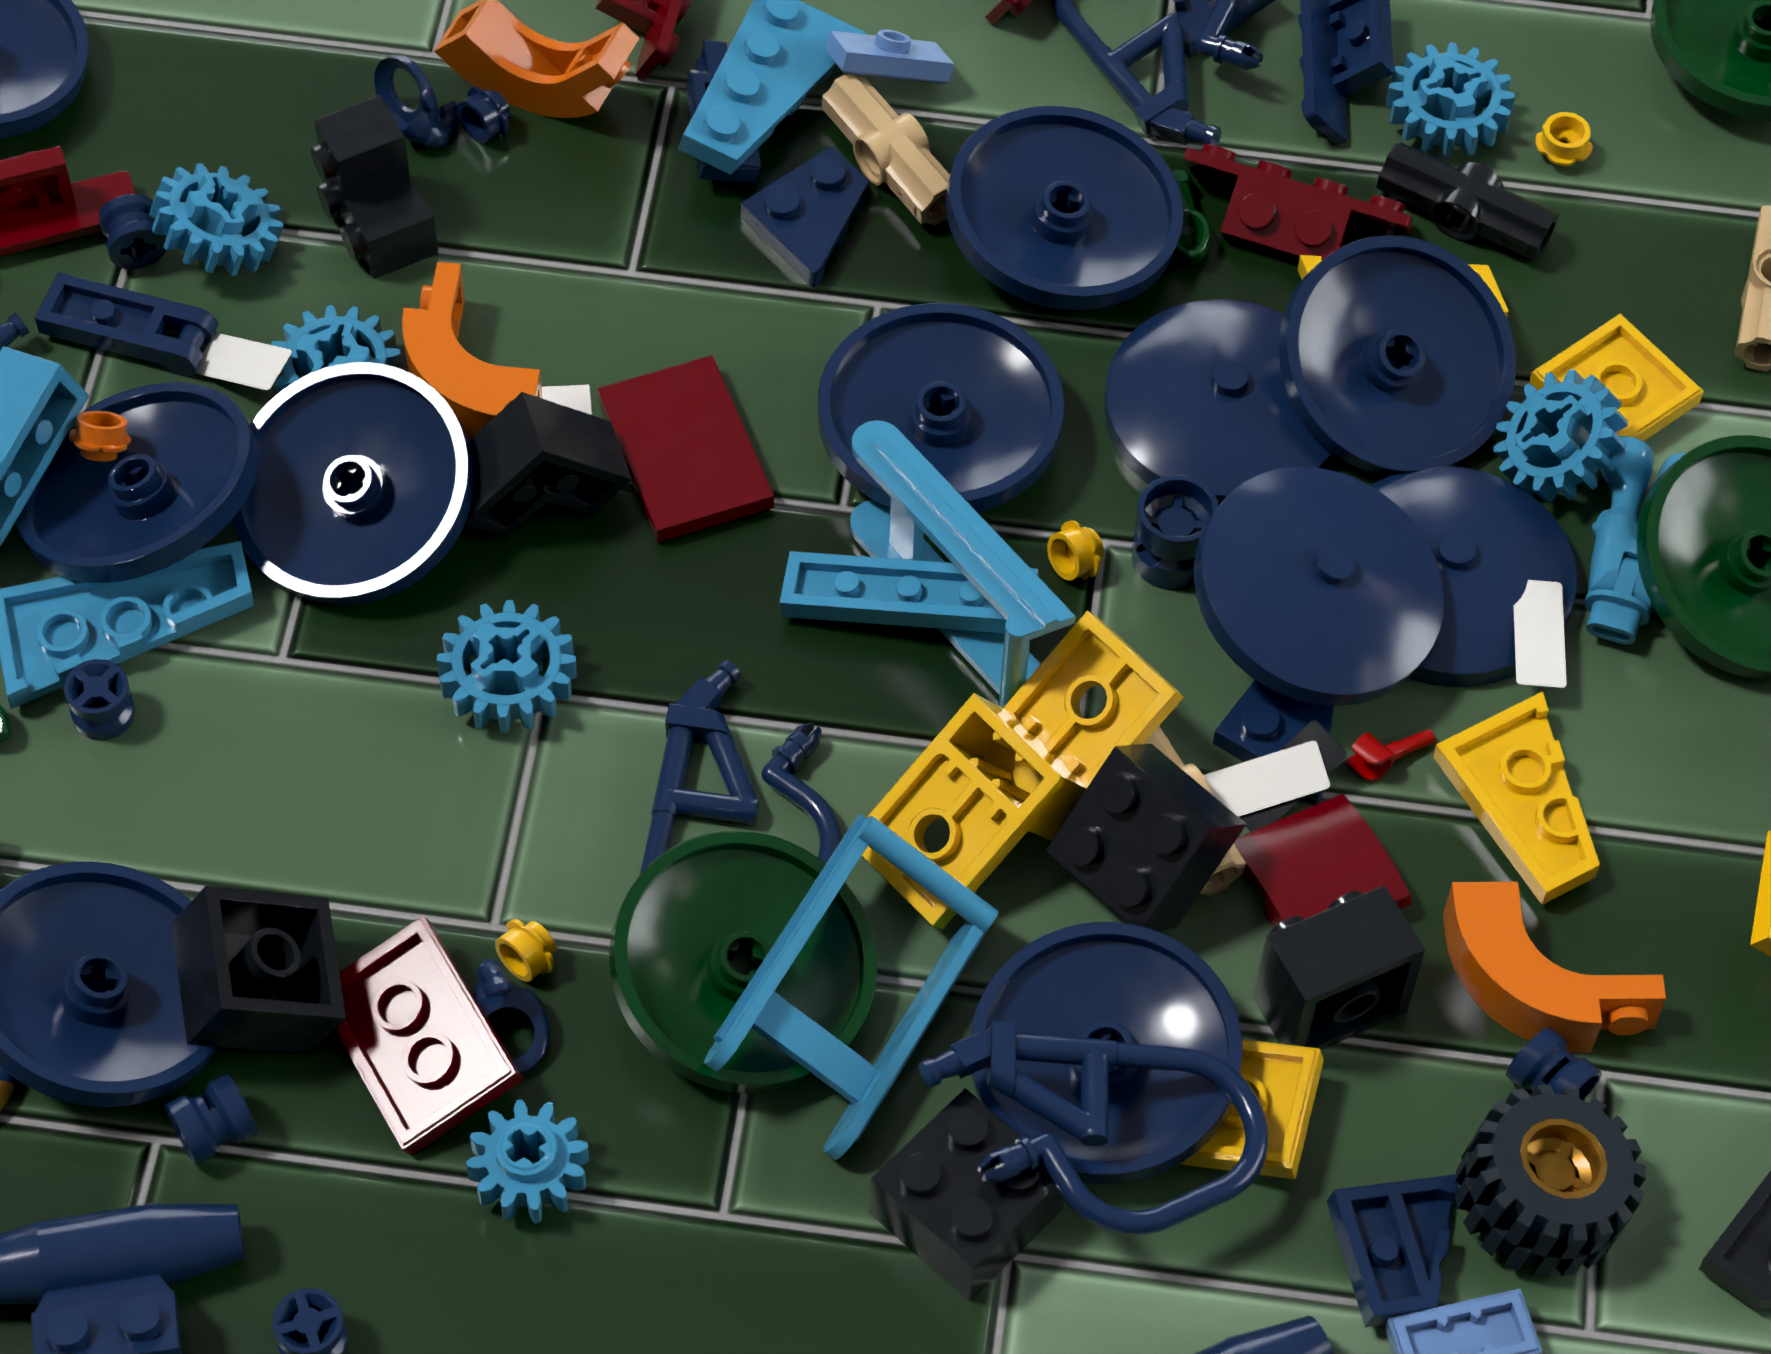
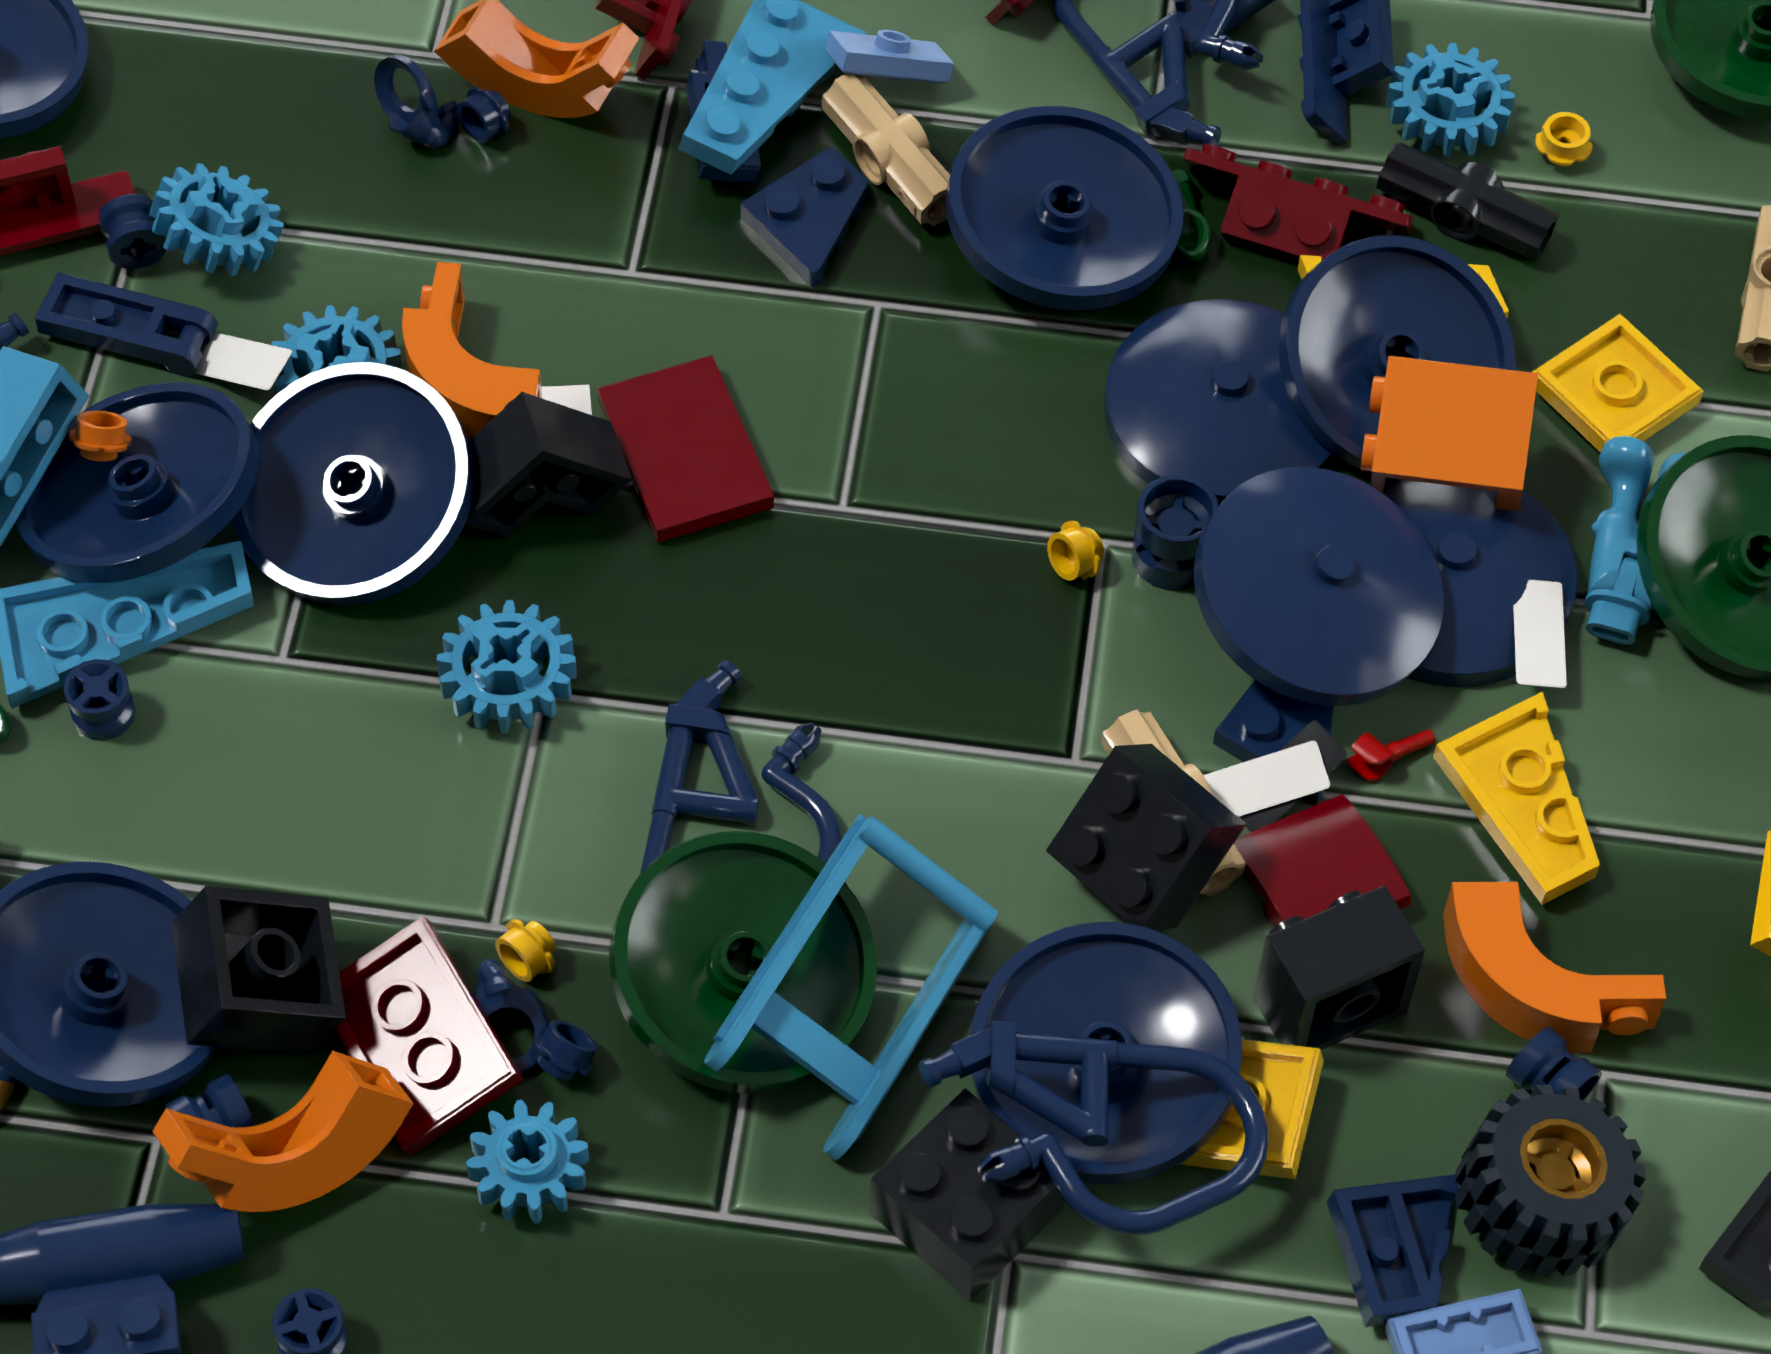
(298, 1155): none -> orange arch
(370, 188): black brick -> none
(565, 1050): none -> dark blue plate
(885, 593): dark azure plate -> none
(930, 505): dark azure piece -> none
(958, 387): dark blue dish -> none
(1020, 764): yellow bracket -> none
(1451, 427): none -> orange panel
(1560, 435): dark azure gear -> none

